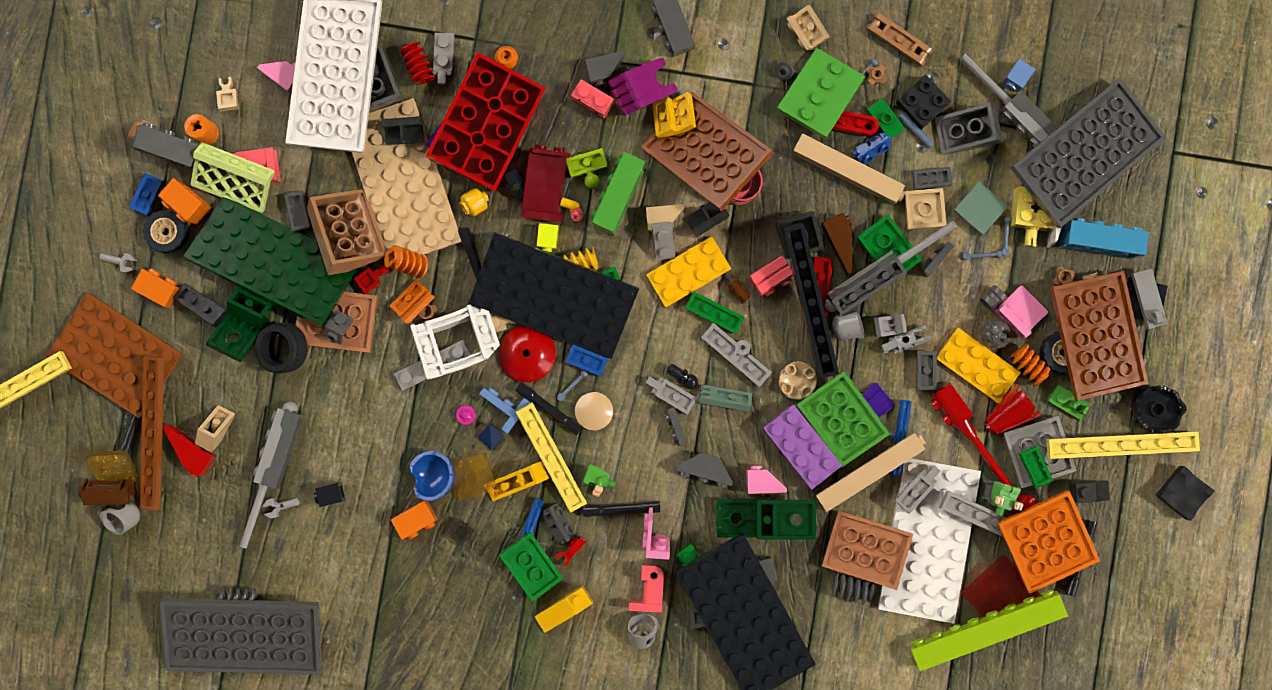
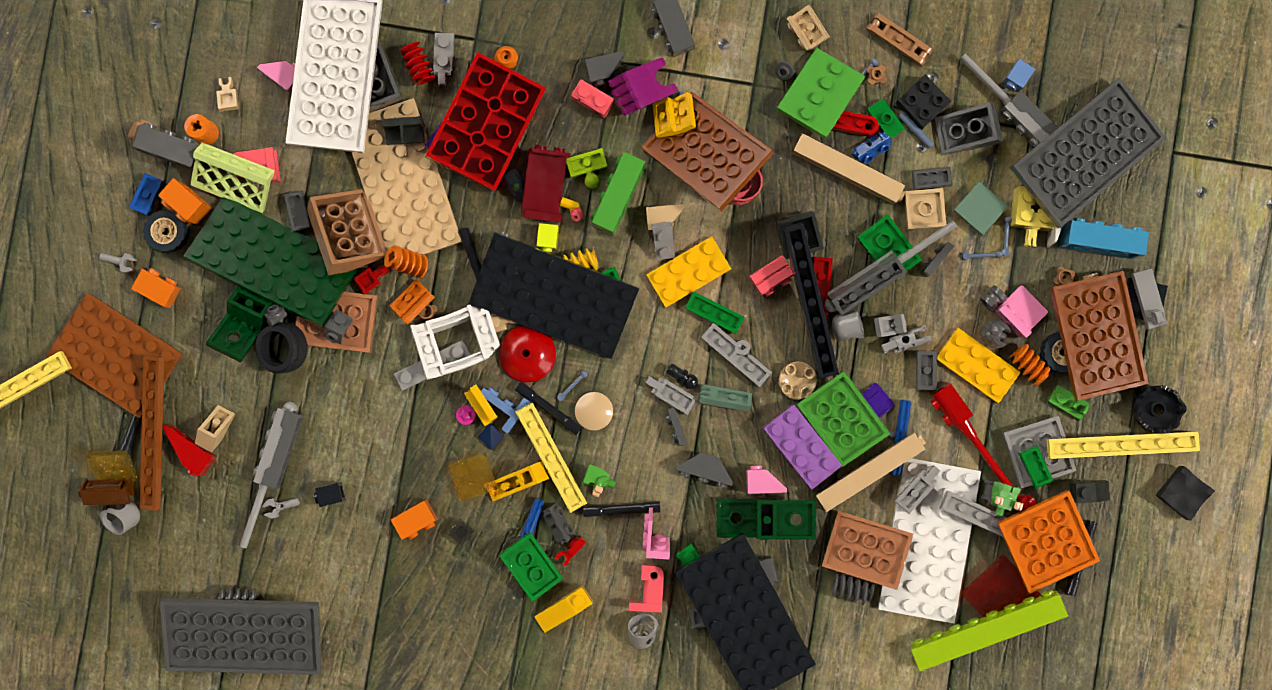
(200, 305): black plate -> none
(275, 314): none -> dark grey plate
(433, 475): blue cylinder -> none
(474, 202): yellow head -> none
(480, 405): none -> yellow slope
(586, 360): blue plate -> none
(705, 219): pearl dark grey panel -> none
(738, 291): reddish brown pin -> none
(839, 235): reddish brown slope -> none
(1011, 411): red cone -> none

